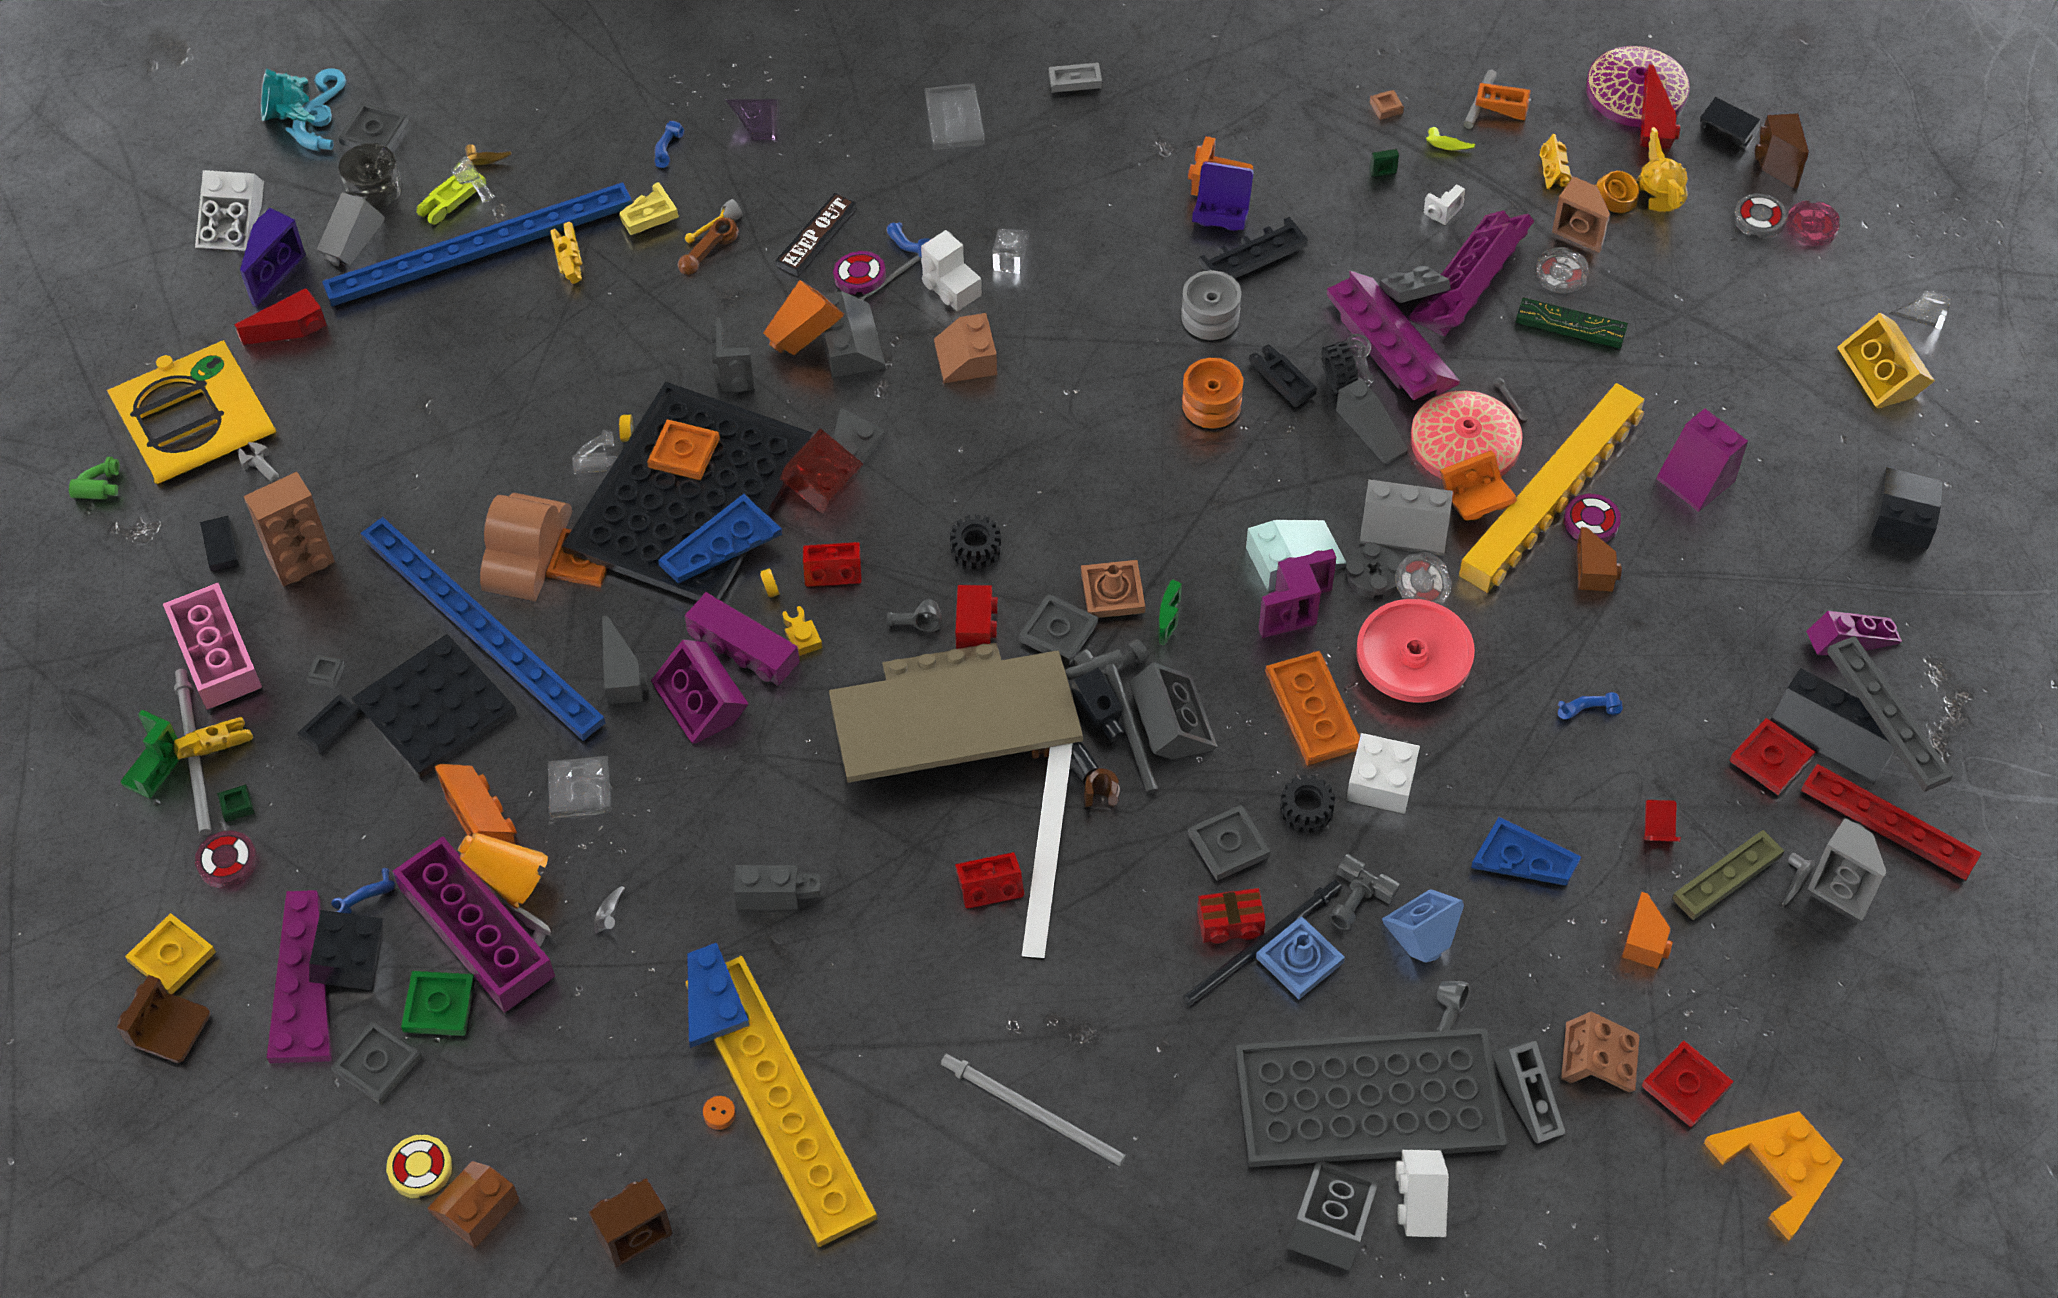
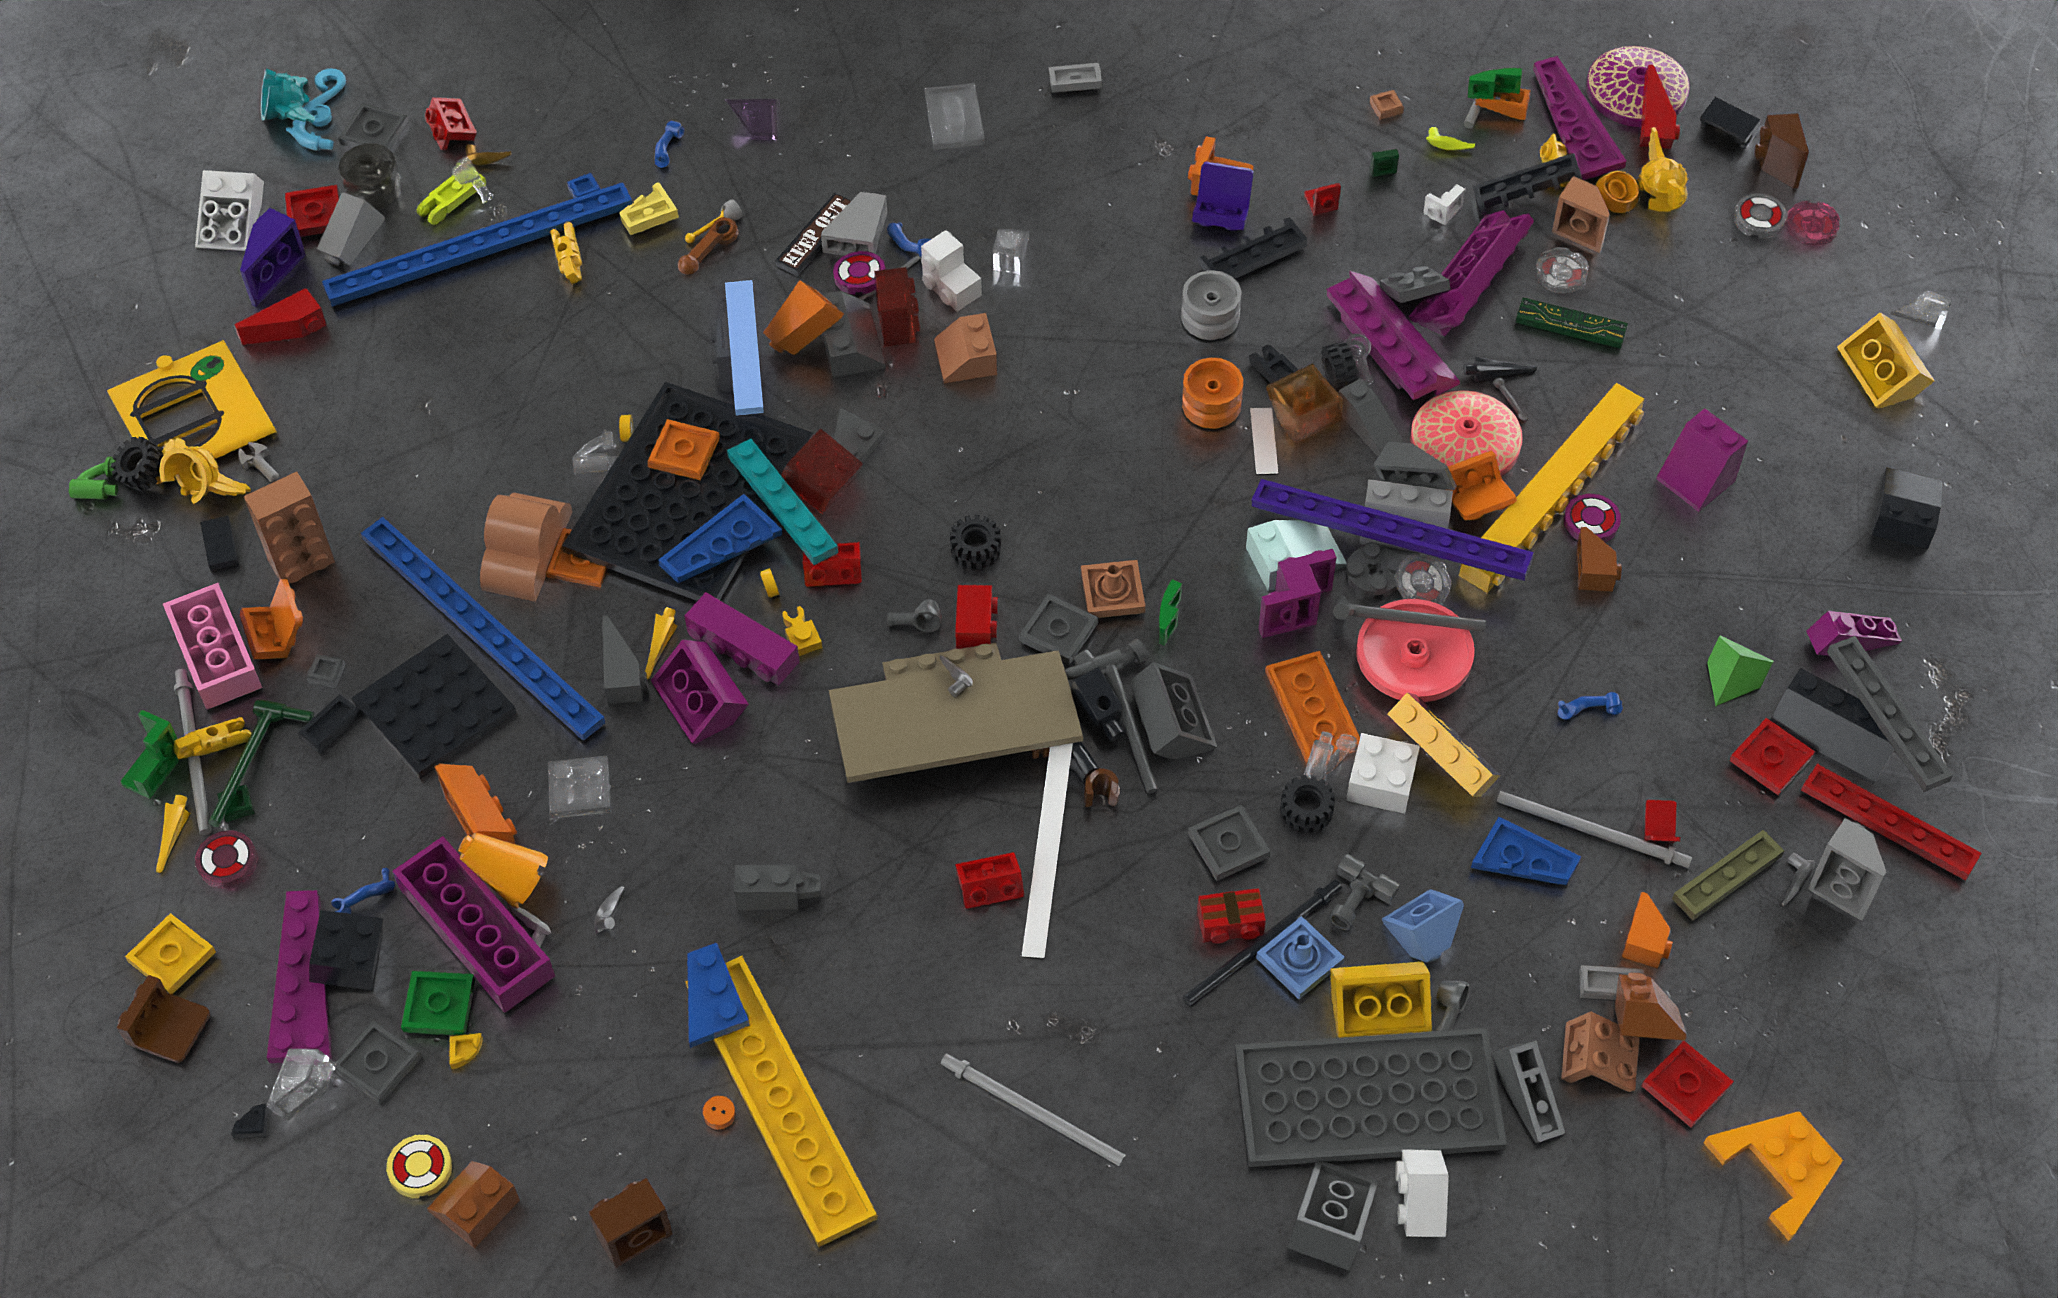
(129, 456): none -> black tyre
(174, 820): none -> yellow piece
(196, 471): none -> yellow helmet
(252, 1124): none -> black tile
(266, 713): none -> dark green bar
(274, 628): none -> orange bracket
(300, 1081): none -> clear slope
(312, 208): none -> red plate
(449, 121): none -> red bracket
(463, 1049): none -> yellow tile
(583, 185): none -> blue tile
(663, 630): none -> yellow piece
(744, 348): none -> light blue tile
(782, 501): none -> teal plate
(856, 226): none -> light grey slope
(896, 306): none -> clear red brick
(962, 679): none -> flat silver bar
(1264, 441): none -> white sticker
(1305, 403): none -> clear orange slope
(1321, 758): none -> clear plant
(1325, 198): none -> red bracket
(1343, 609): none -> dark grey bar
(1381, 999): none -> yellow slope
(1393, 529): none -> dark purple plate
(1412, 466): none -> dark grey slope
(1443, 745): none -> yellow brick
(1487, 369): none -> black piece
(1497, 80): none -> green slope
(1526, 182): none -> black hinge
(1577, 122): none -> magenta wing
(1591, 828): none -> light grey bar
(1601, 981): none -> light grey tile
(1646, 1009): none -> dark orange slope
(1735, 670): none -> bright green slope

